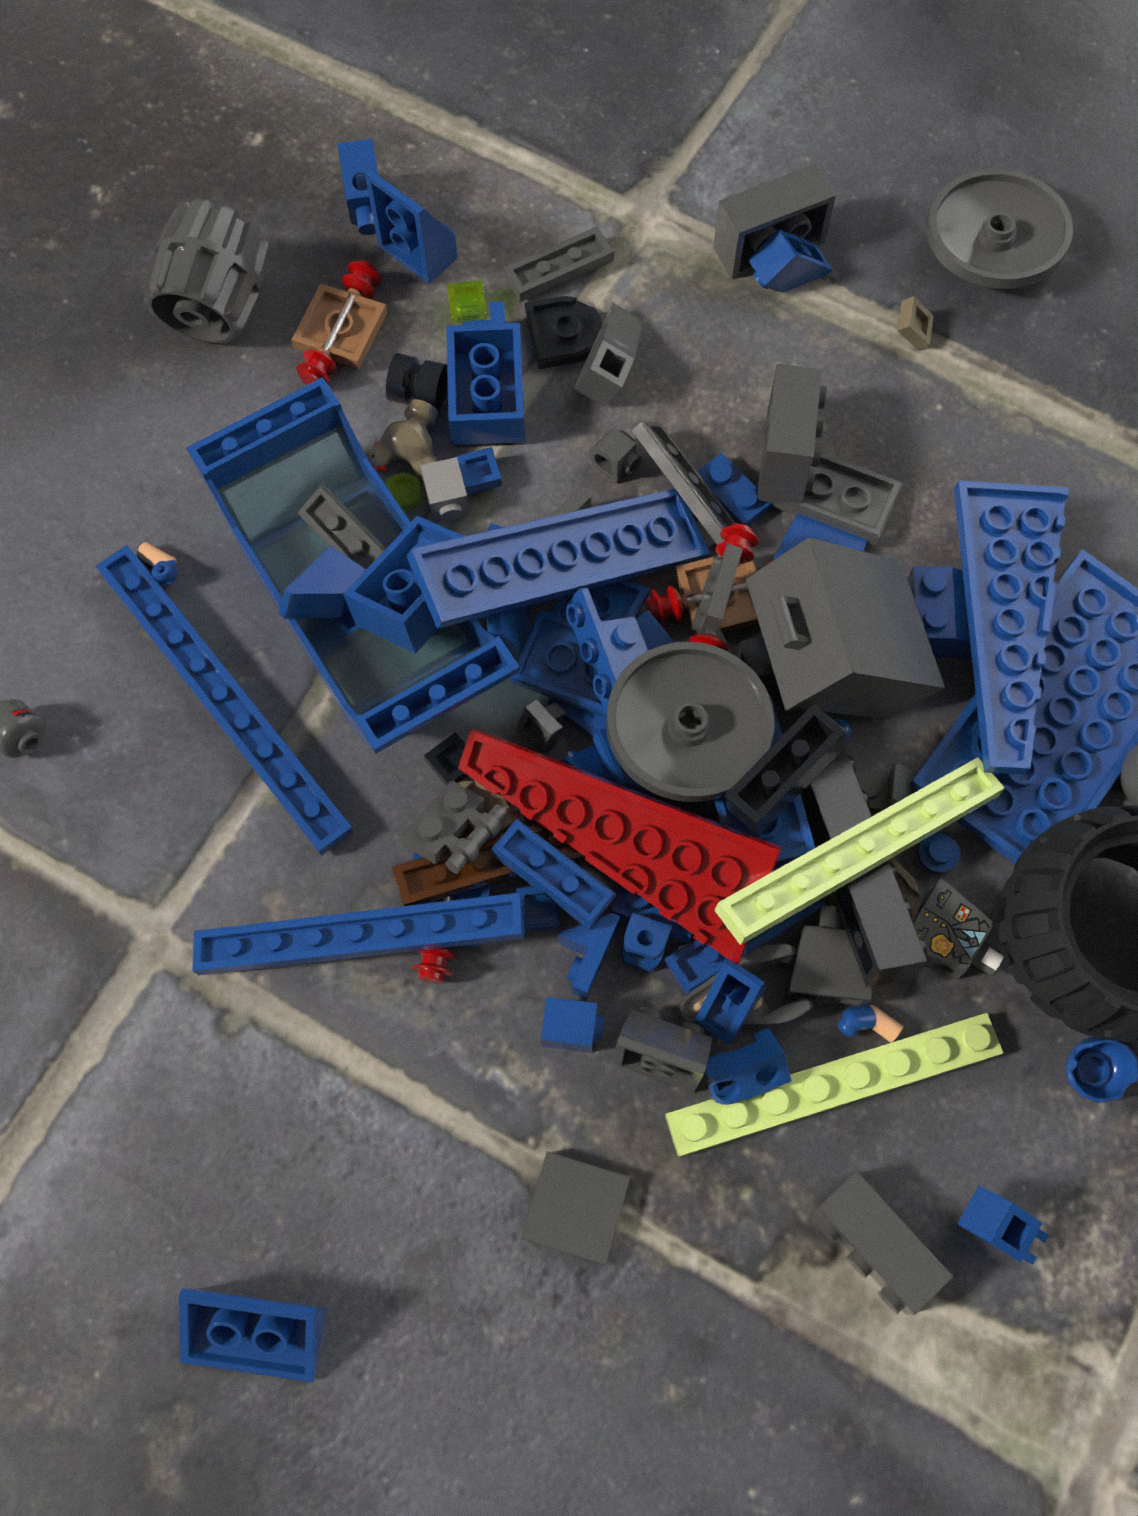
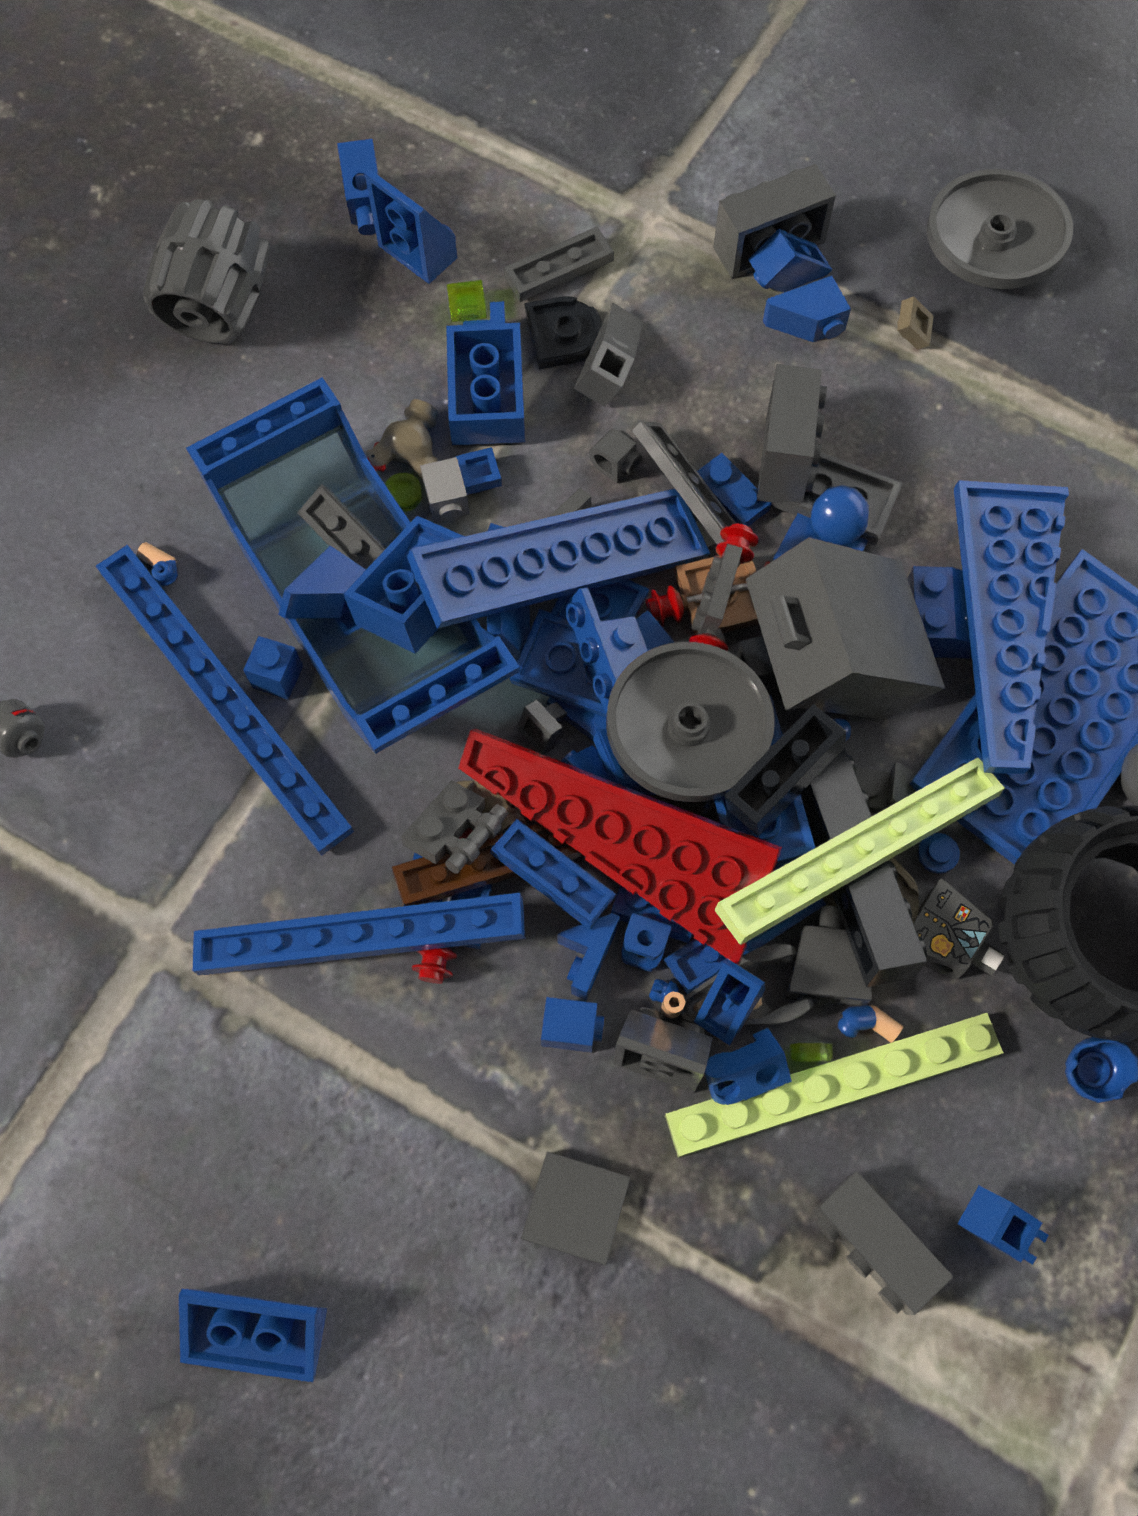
(273, 667): none -> blue brick
(340, 324): medium nougat plate -> none
(429, 385): black wheel -> none
(445, 759): black plate -> none
(538, 910): blue tile -> none
(669, 996): none -> arm
(809, 311): none -> blue slope
(811, 1052): none -> clear neon green tile
(840, 515): none -> blue hair

